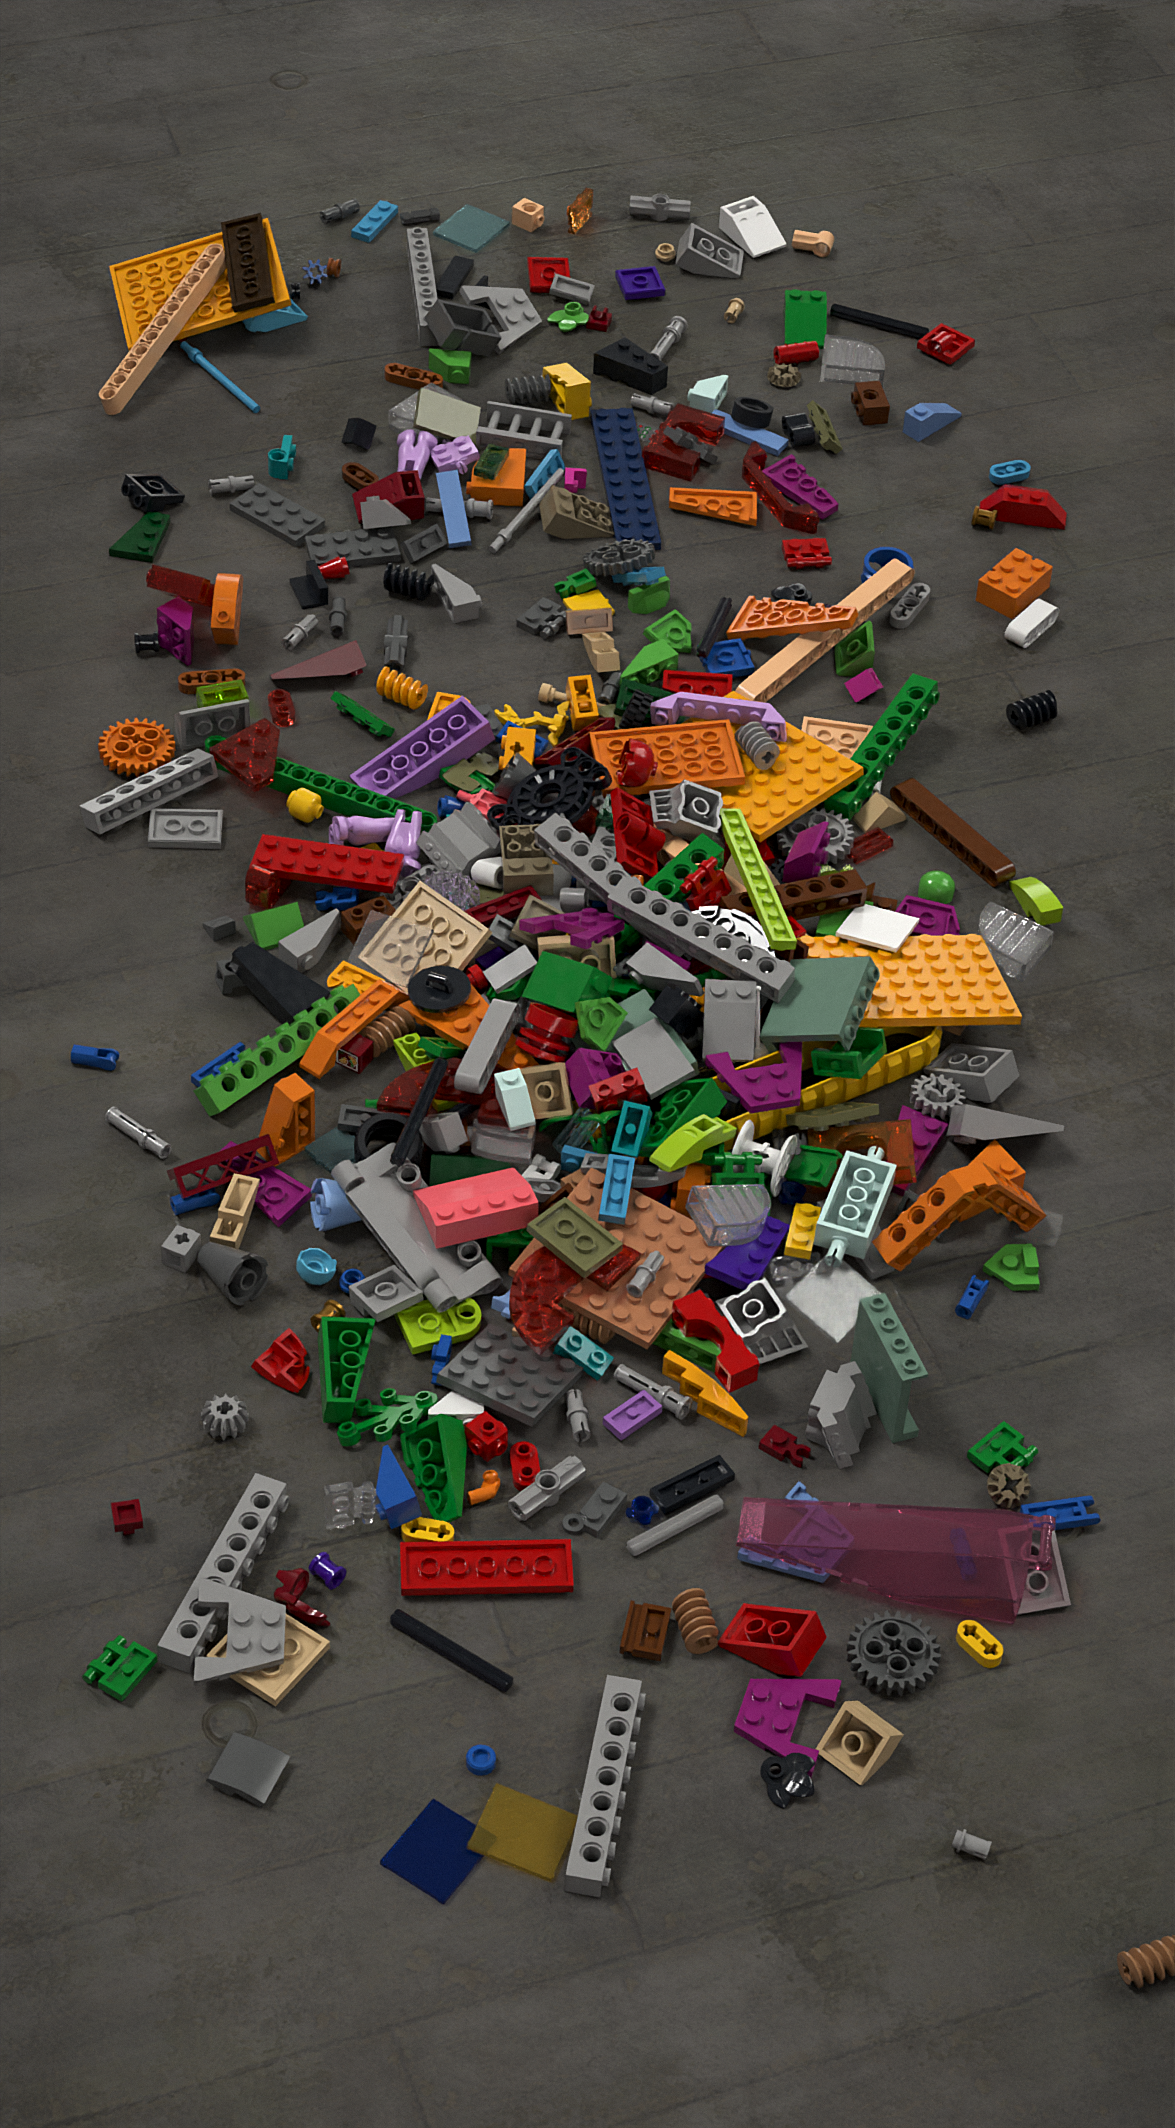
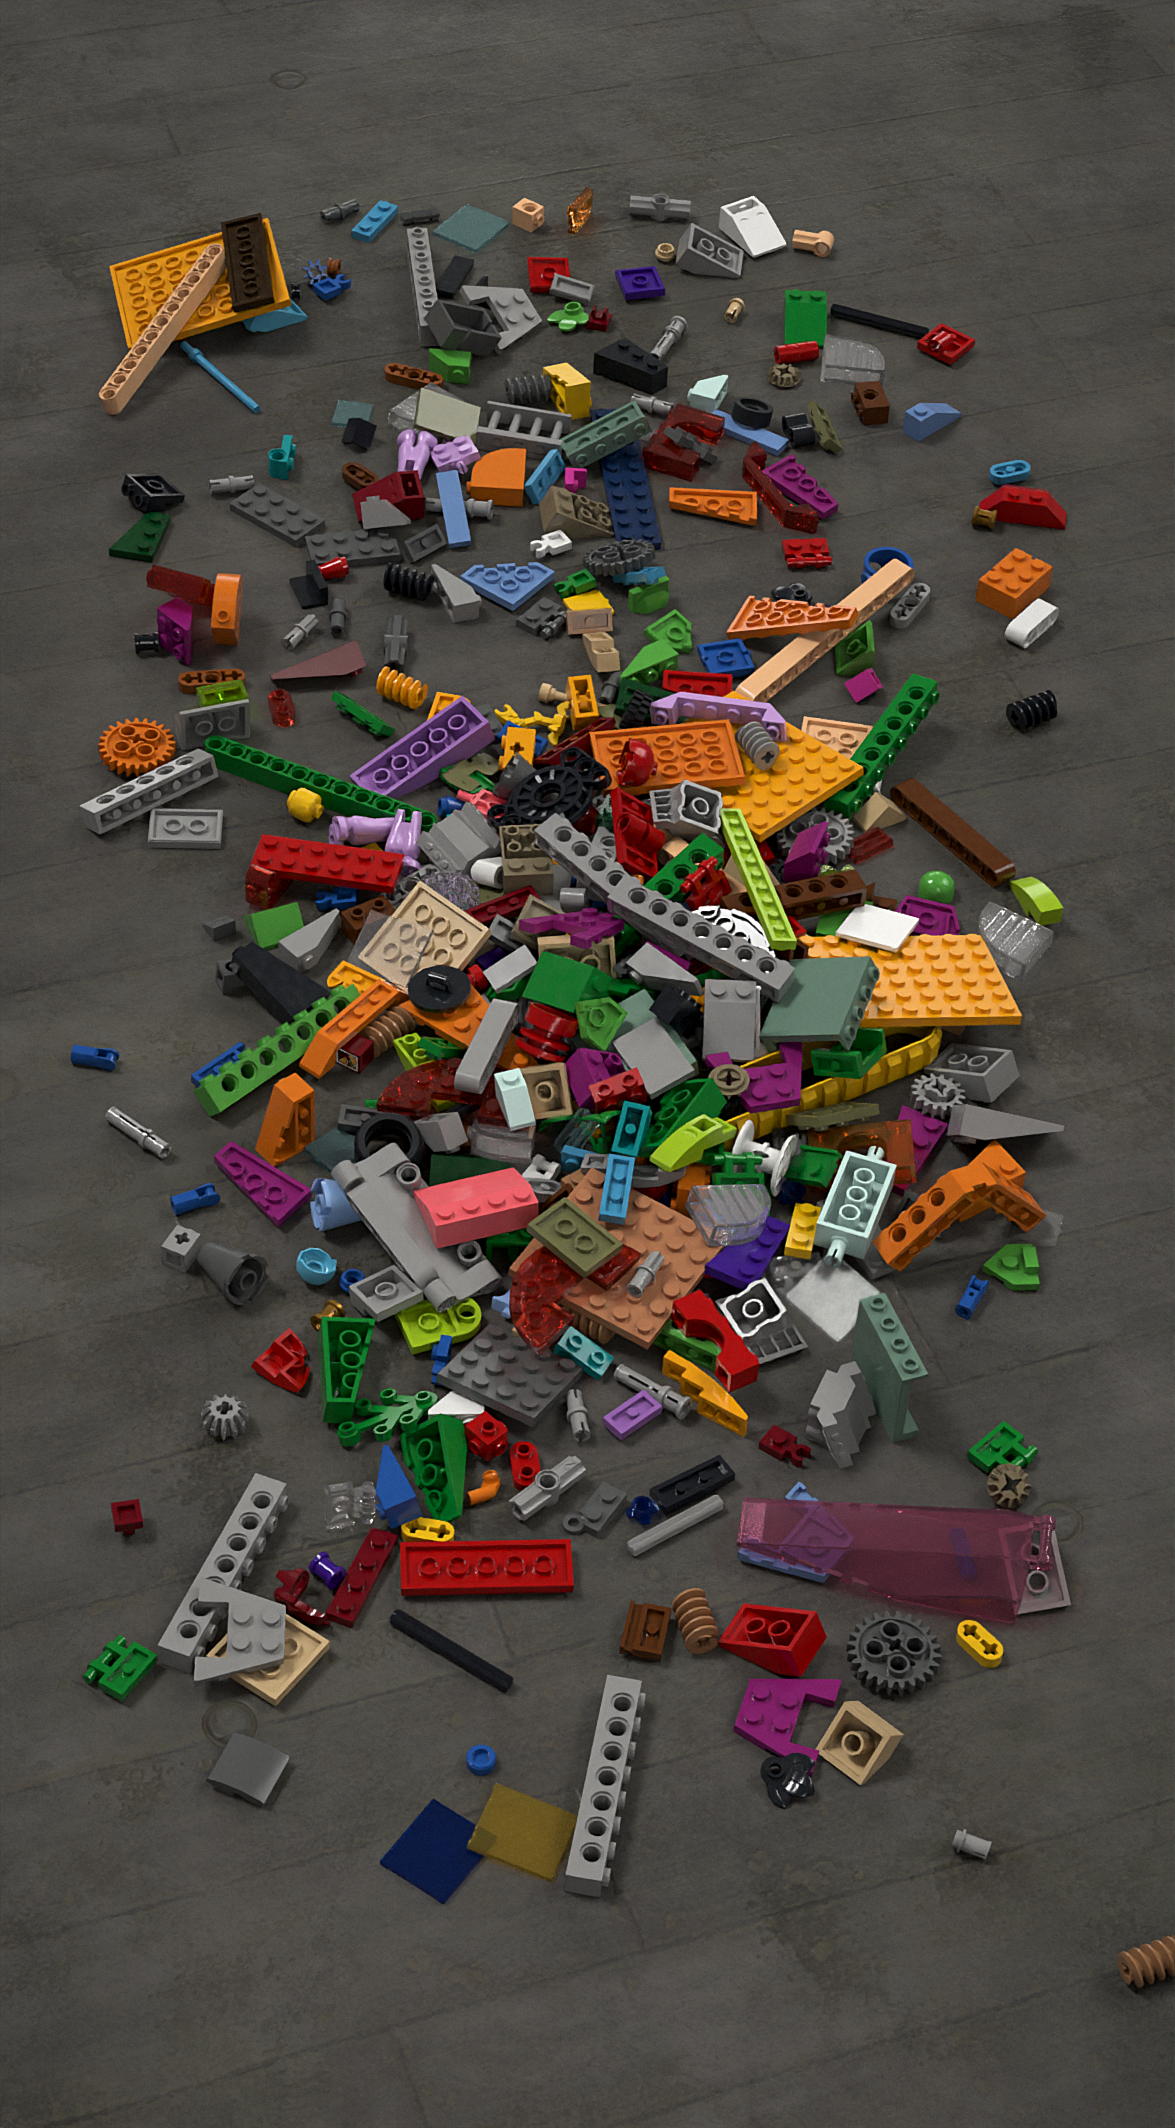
(215, 1159): dark red fence -> none
(235, 1211): tan slope -> none
(250, 754): clear red plate -> none
(330, 288): none -> blue plate
(350, 409): none -> clear light blue piece
(361, 1577): none -> dark red plate
(418, 1112): black axle -> none
(491, 461): clear green plate -> none
(505, 535): light grey bar -> none
(508, 584): none -> medium blue plate
(553, 542): none -> white plate
(605, 435): none -> sand green bracket
(714, 627): black axle -> none
(738, 1077): none -> dark tan gear
(1067, 1512): blue hinge -> none

